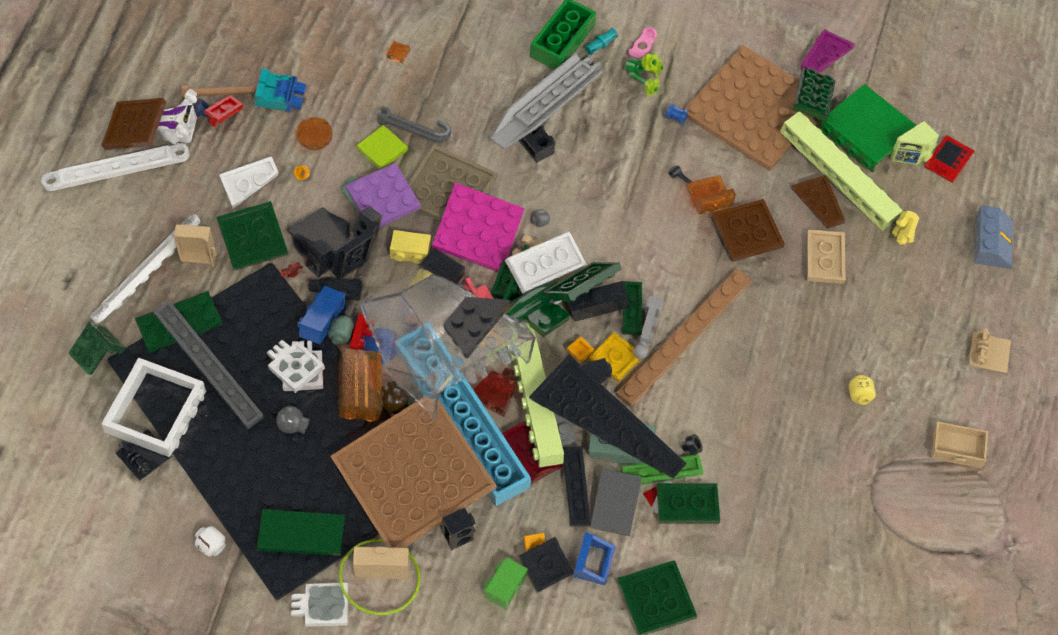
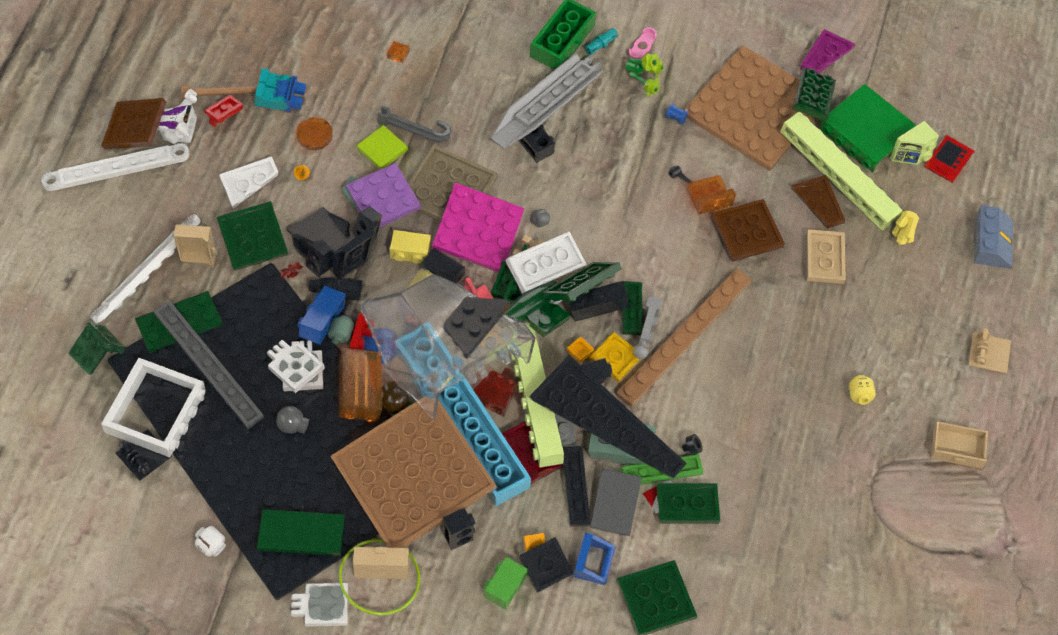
(200, 107): dark blue tile -> none

